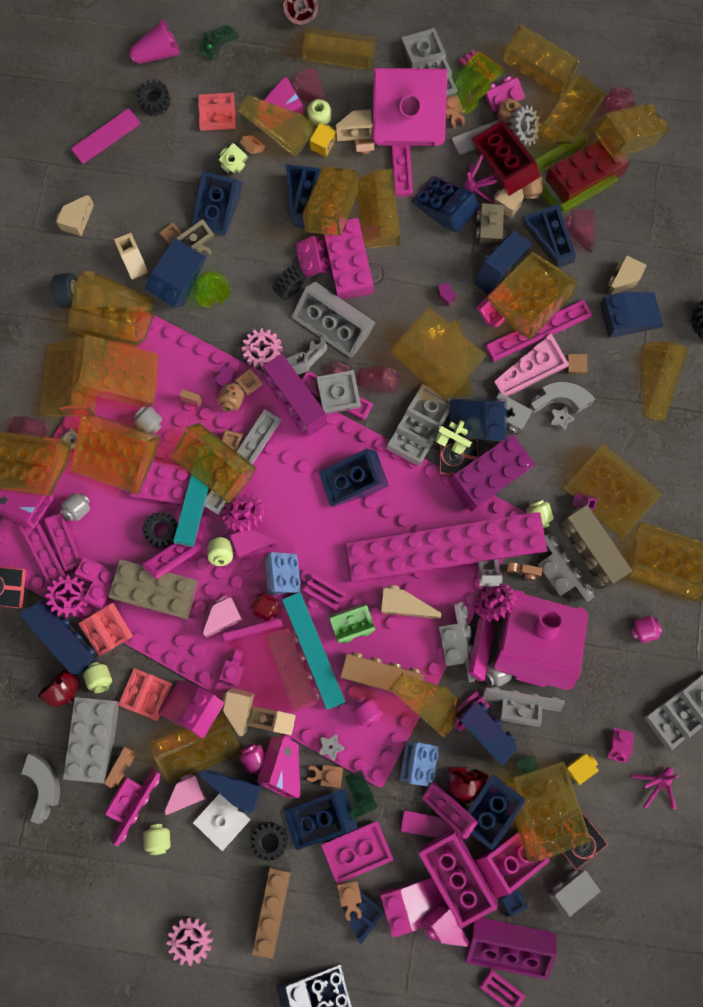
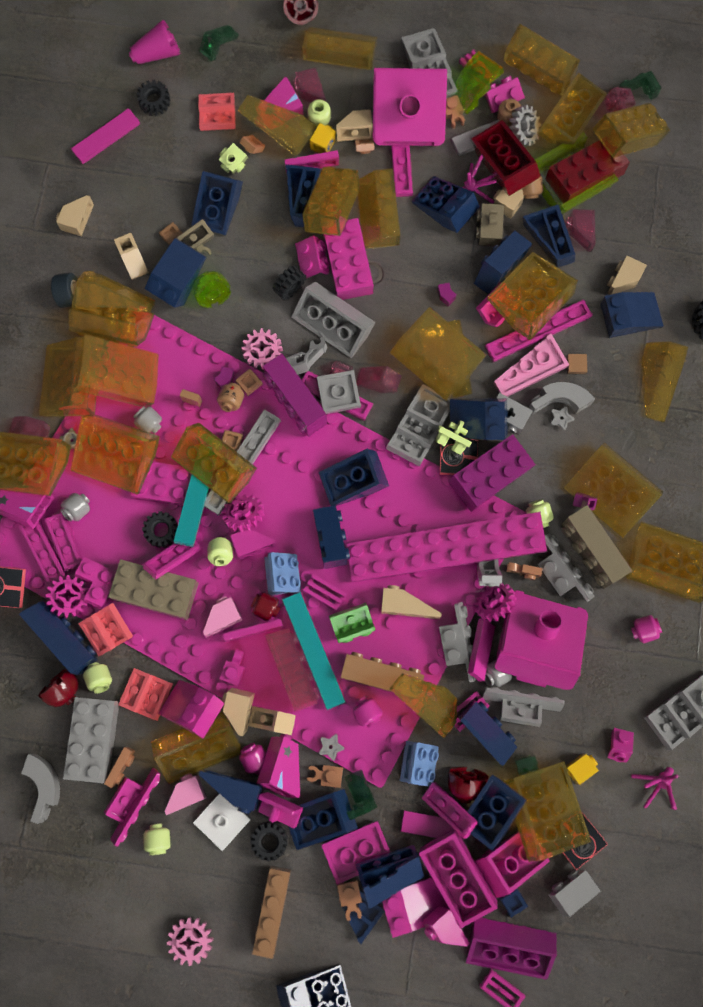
(279, 809): none -> dark pink panel
(319, 160): none -> dark pink tile
(331, 536): none -> dark blue wedge
(389, 874): none -> dark blue wedge
(647, 80): none -> clear green bracket

